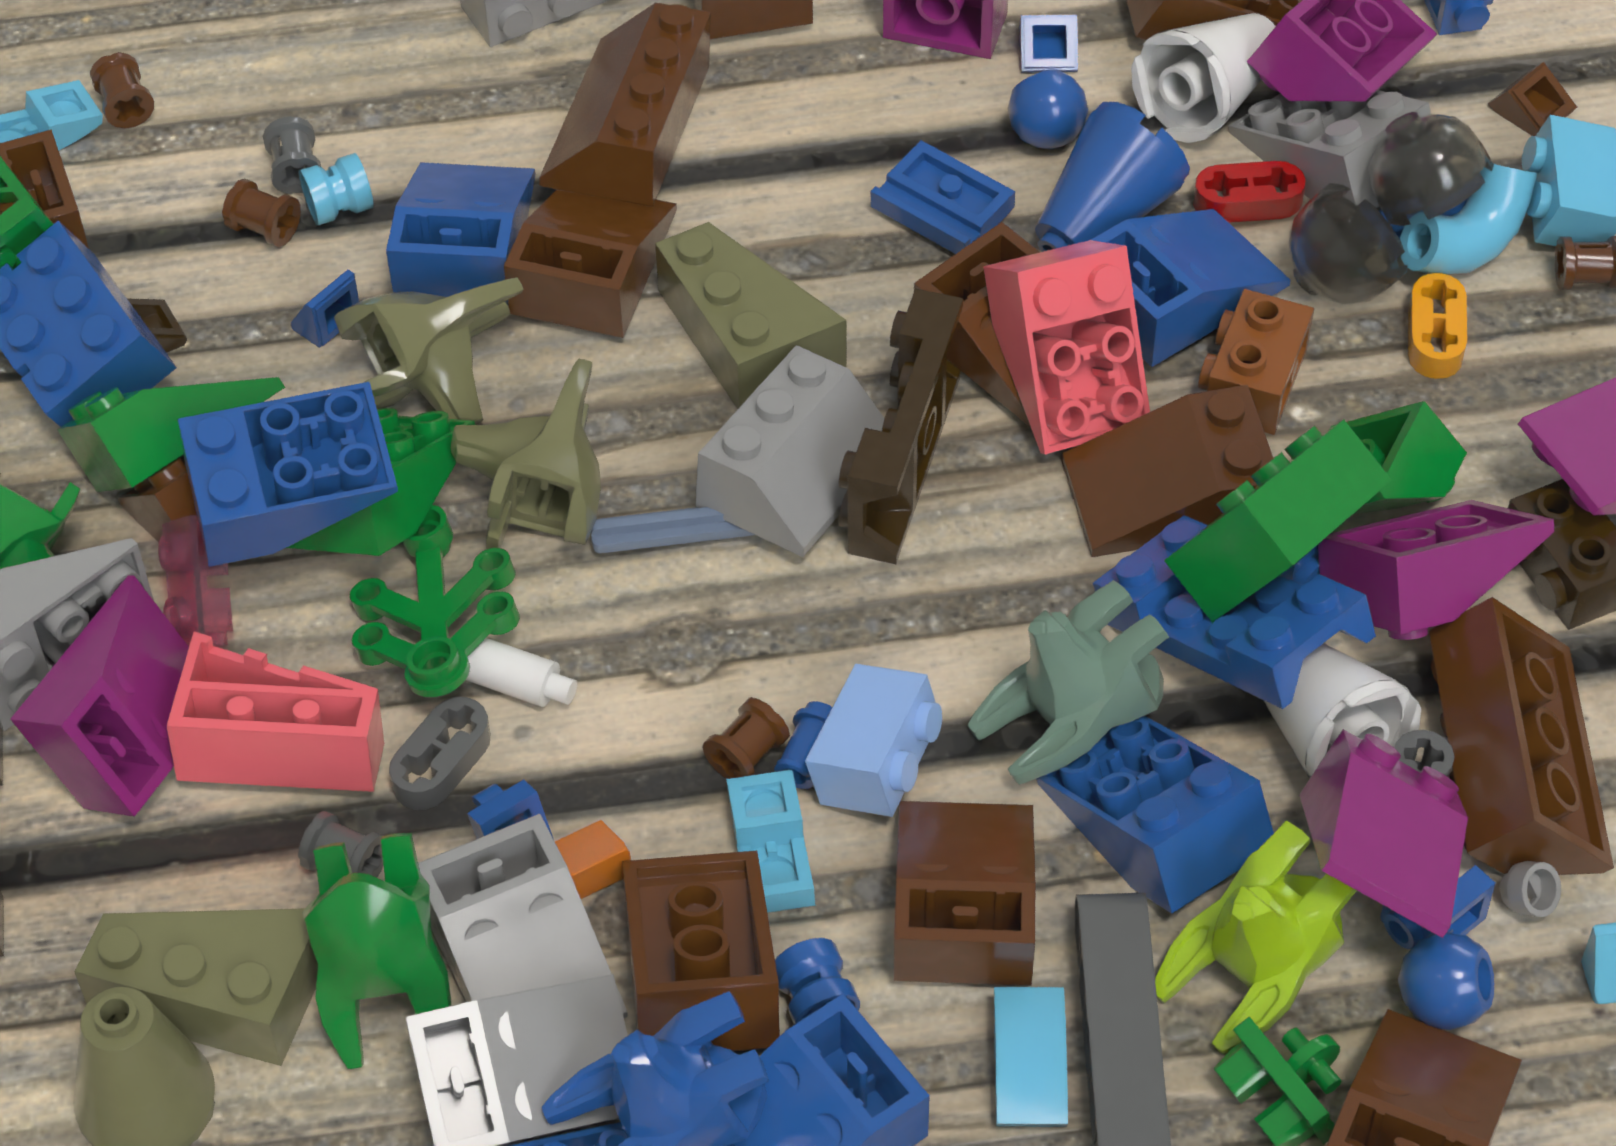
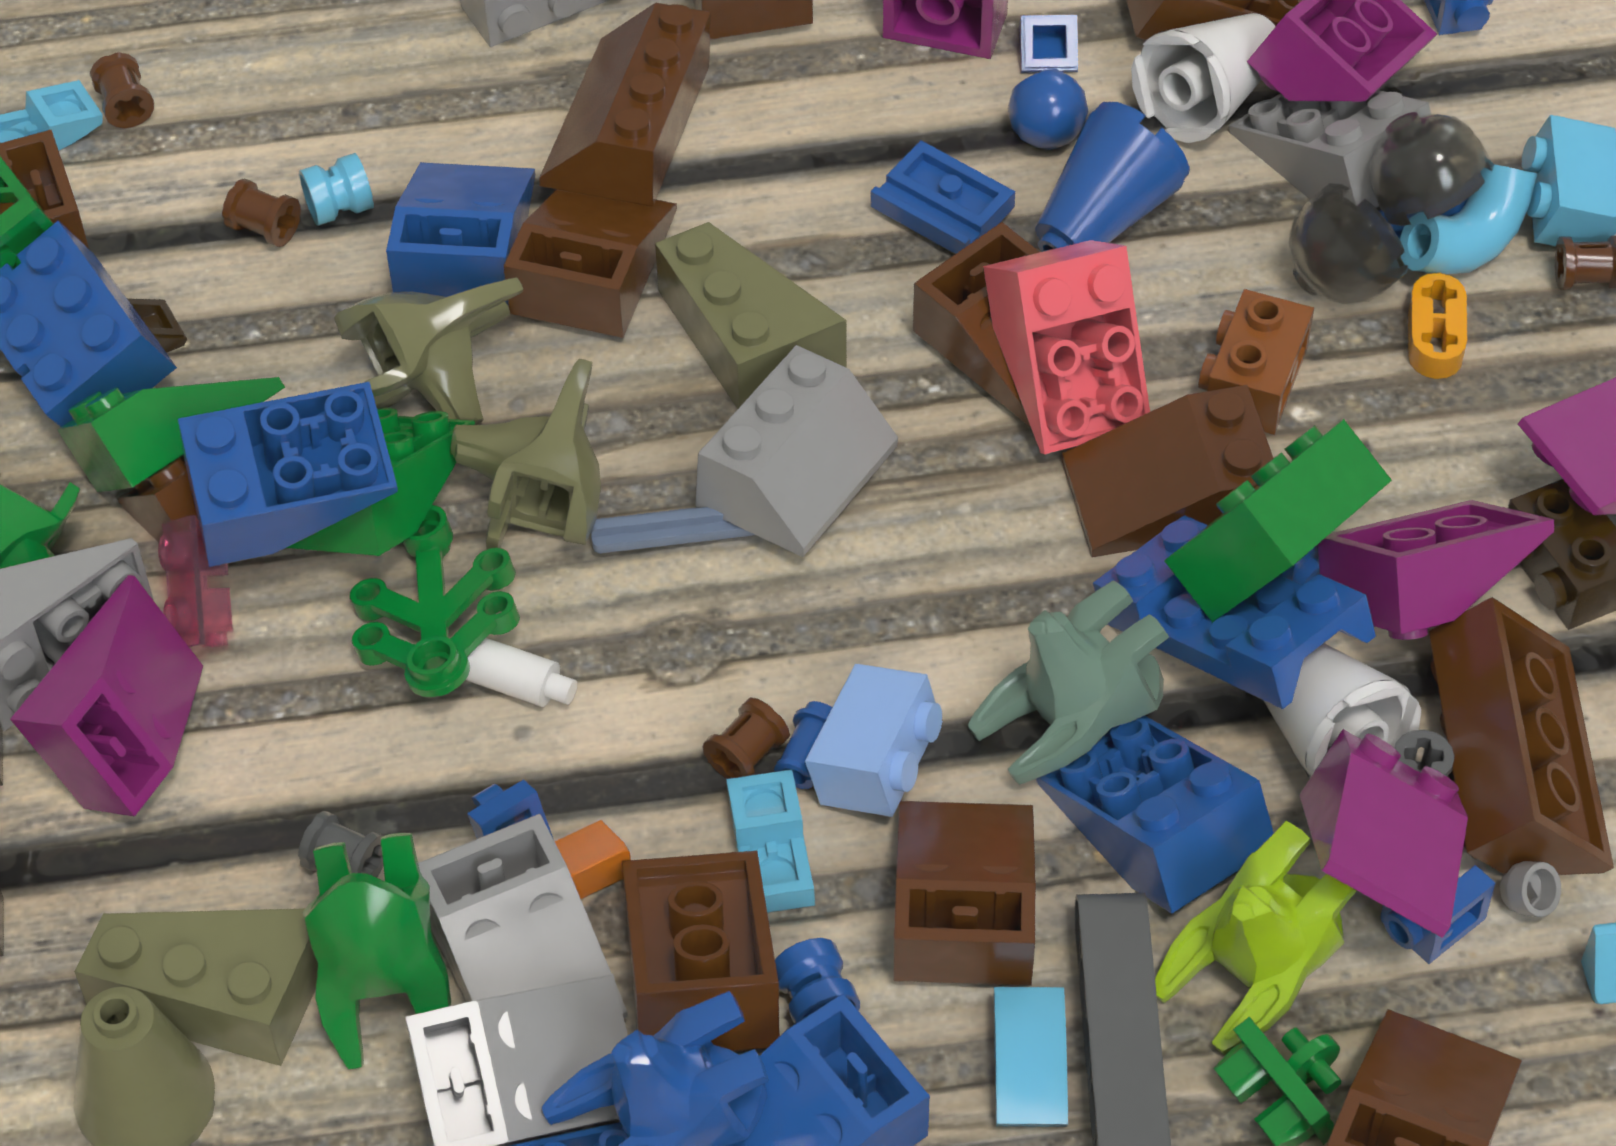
(272, 725): coral wedge -> none
(296, 151): dark grey bush -> none
(317, 316): blue slope -> none
(448, 757): dark grey beam -> none
(892, 464): dark brown piece -> none
(1187, 274): blue slope -> none
(1251, 190): red beam -> none
(1414, 453): green slope -> none
(1447, 981): blue piece -> none
(1533, 99): reddish brown slope -> none

